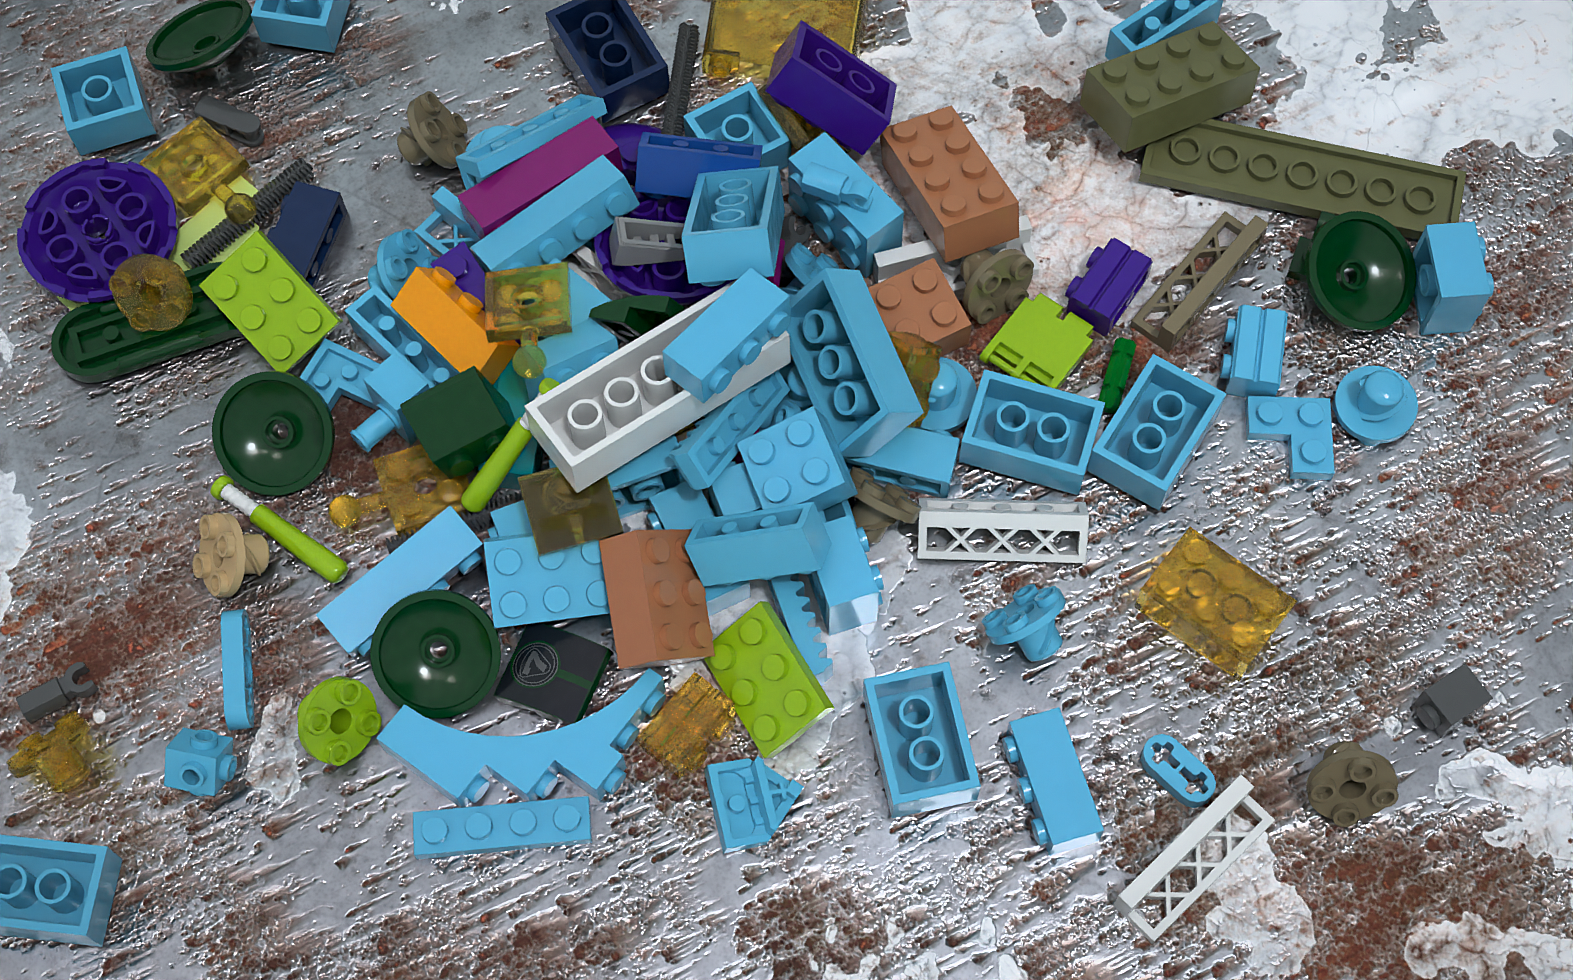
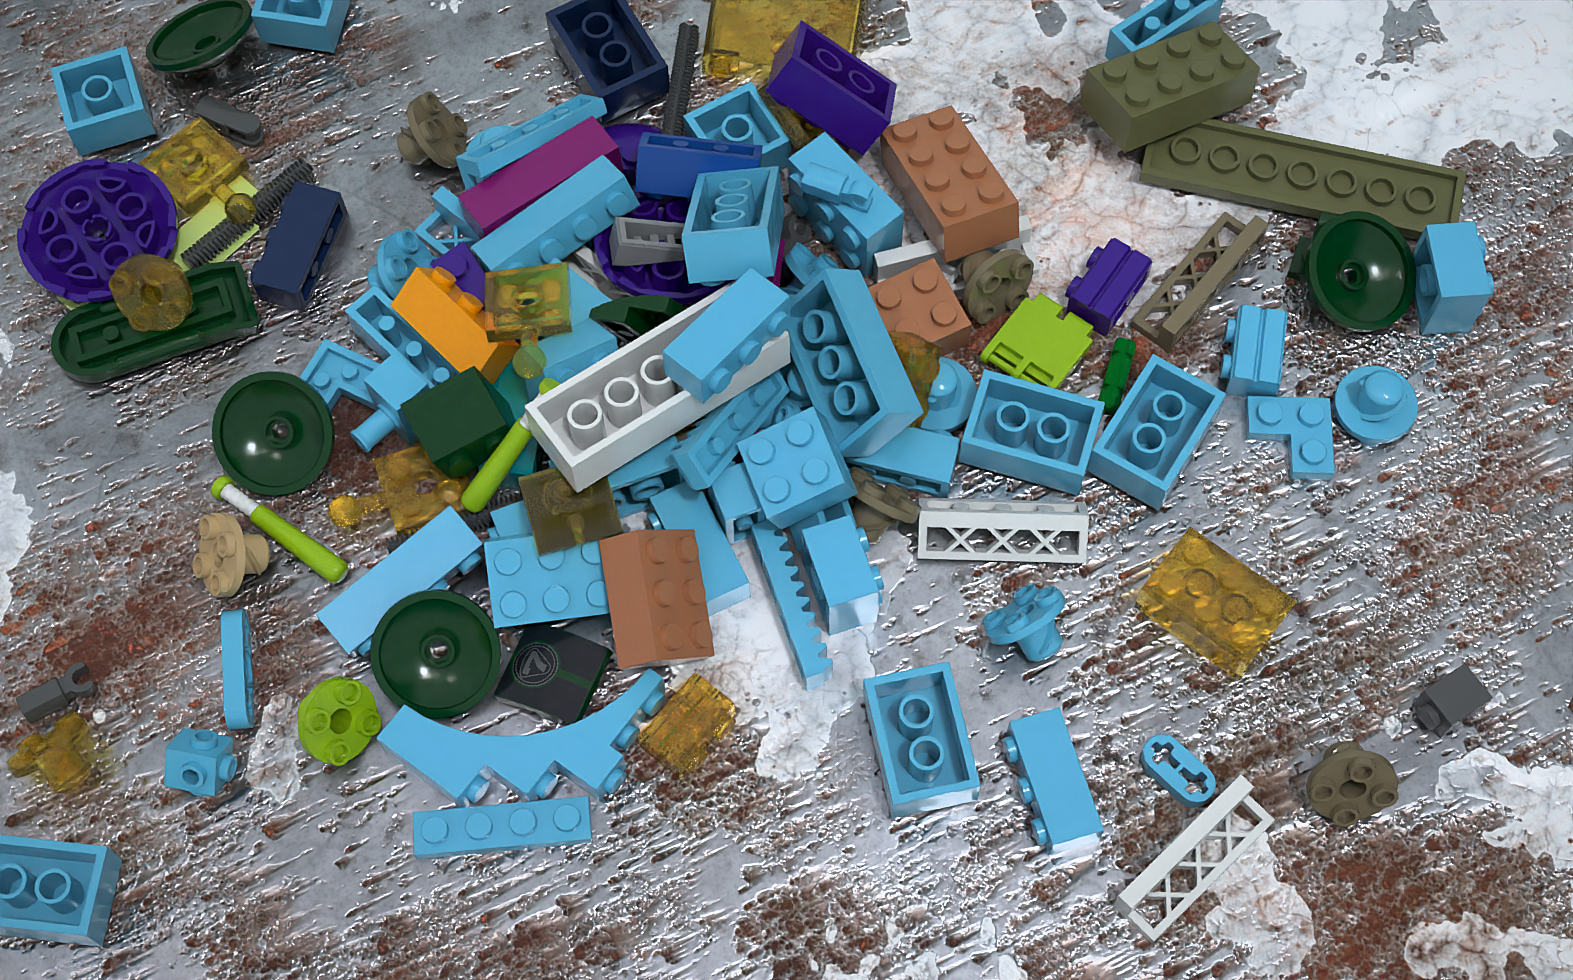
(270, 303): lime plate -> none
(748, 801): medium azure slope -> none
(758, 544): medium azure brick -> none
(767, 680): lime plate -> none

